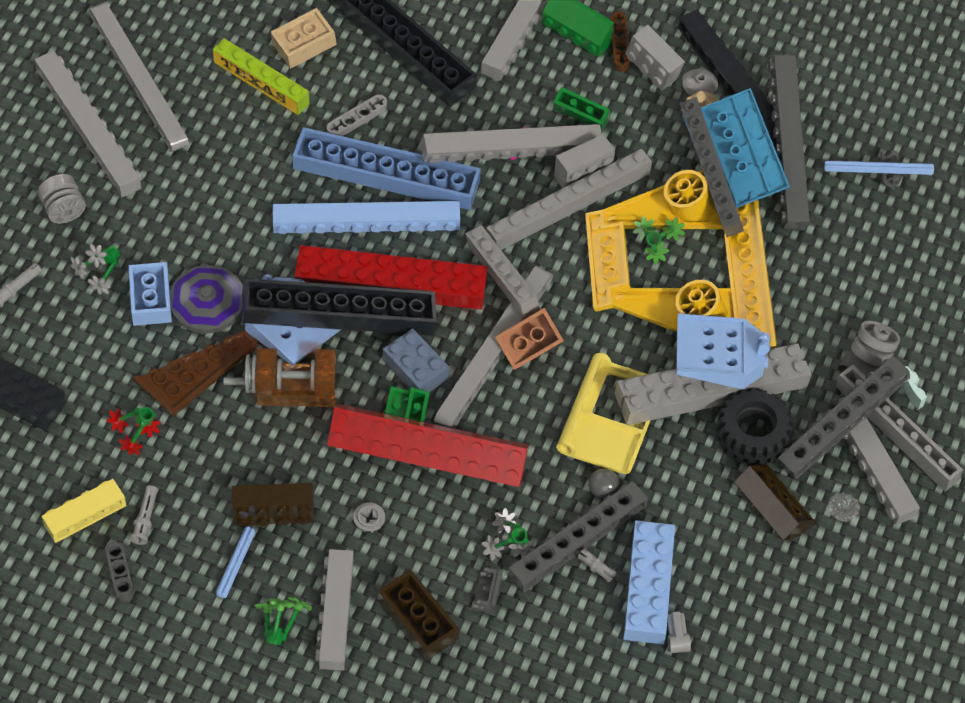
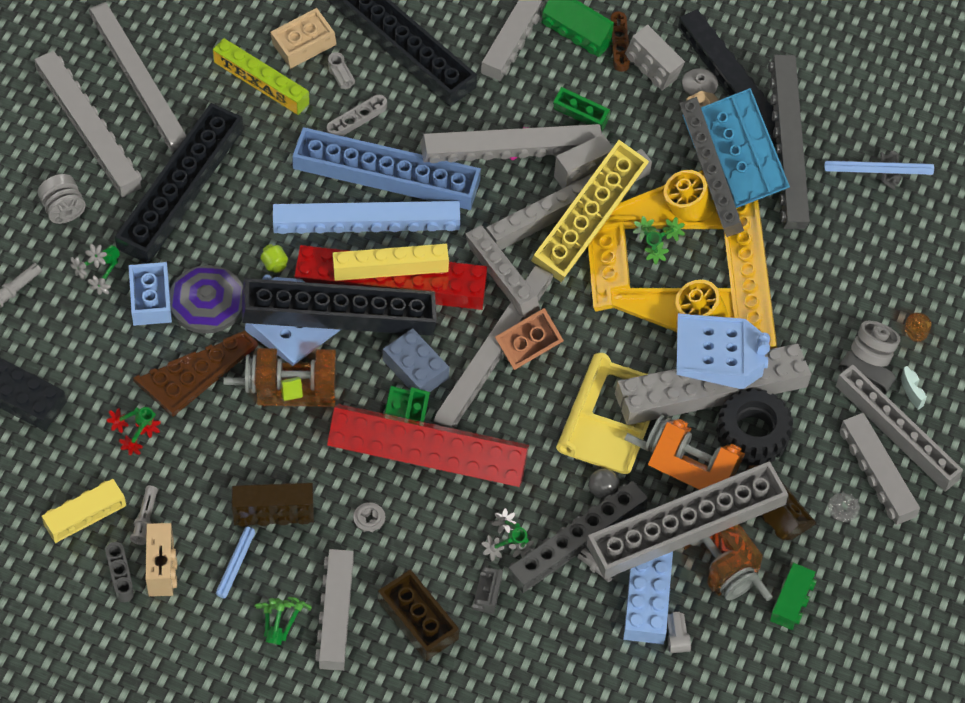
(160, 560): none -> tan piece
(179, 183): none -> black brick
(274, 258): none -> lime head
(291, 388): none -> lime tile
(340, 70): none -> light grey piece
(390, 262): none -> light yellow brick
(590, 211): none -> light yellow brick
(670, 442): none -> orange piece
(686, 520): none -> light grey brick
(735, 563): none -> clear orange piece
(793, 596): none -> green brick
(856, 414): dark grey brick -> none
(917, 326): none -> clear orange piece

